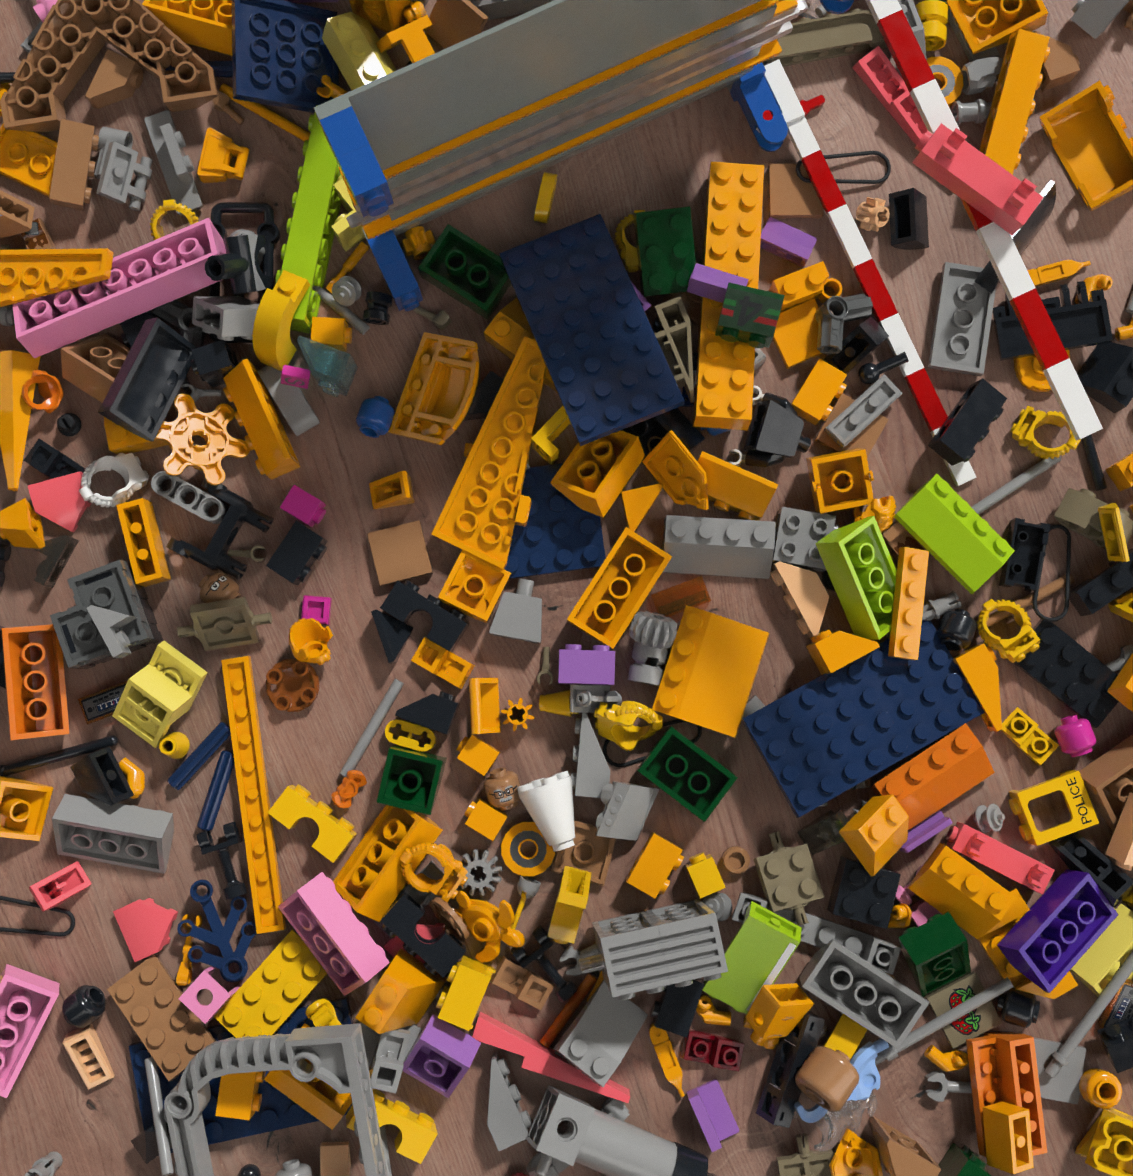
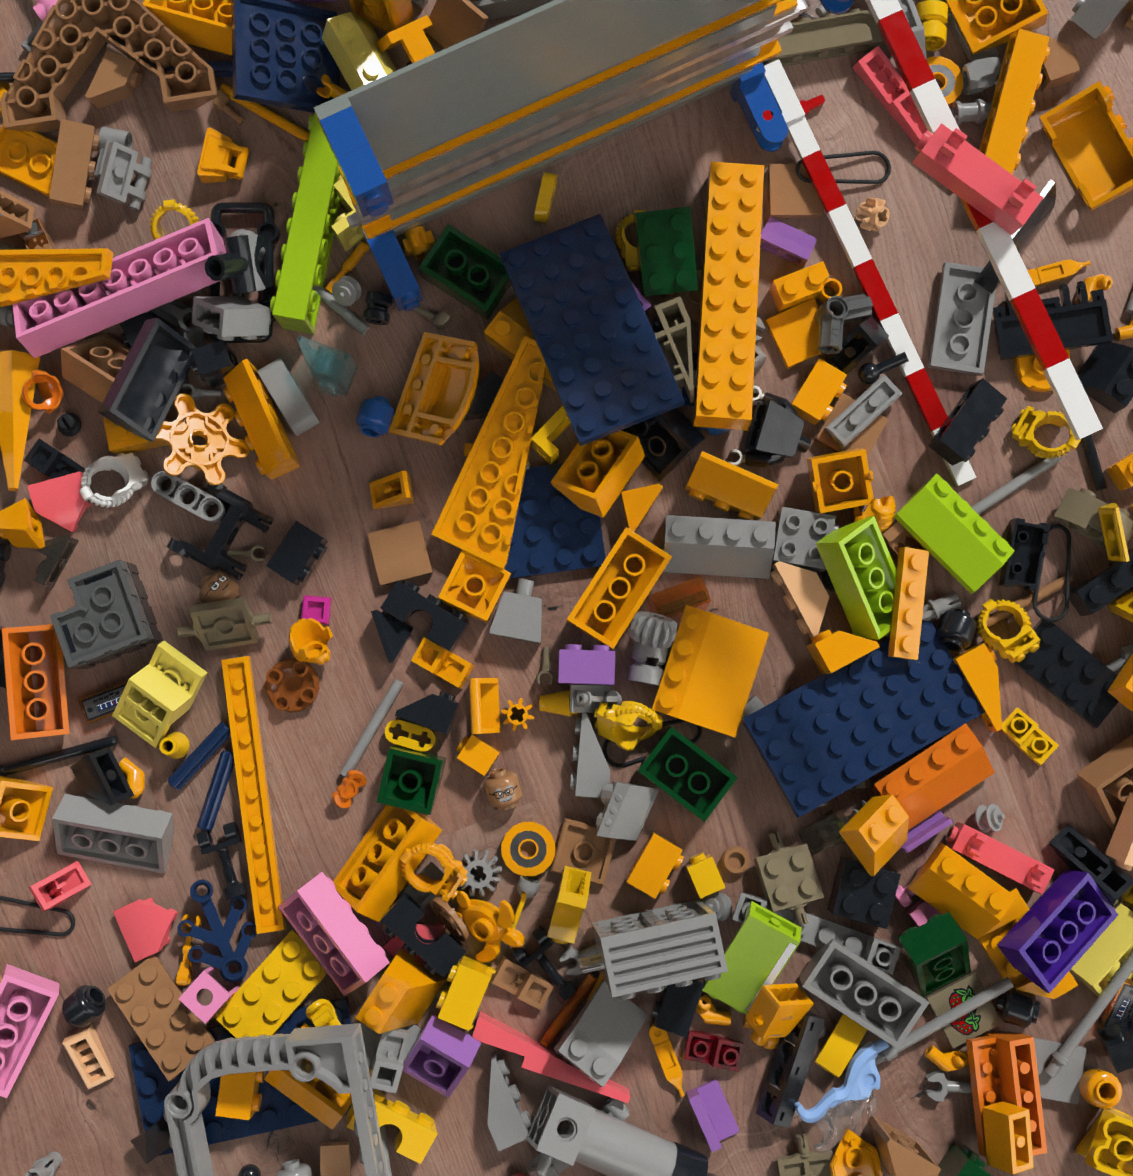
(108, 625): light grey slope -> none
(143, 542): light orange brick -> none
(158, 1117): light grey bar -> none
(172, 159): light grey bracket -> none
(274, 319): yellow arch -> none
(295, 376): dark pink tile -> none
(304, 506): dark pink brick -> none
(331, 332): light orange brick -> none
(333, 835): yellow arch -> none
(415, 11): light orange arm -> none
(485, 818): light orange brick -> none
(523, 511): light orange tile -> none
(551, 808): white cone -> none
(678, 472): light orange tile -> none
(712, 282): medium lavender panel -> none
(749, 315): dark green slope -> none
(827, 1078): medium nougat head -> none
(902, 916): light orange arm -> none
(908, 220): black brick -> none
(1075, 736): dark pink head -> none
(1076, 798): yellow window -> none

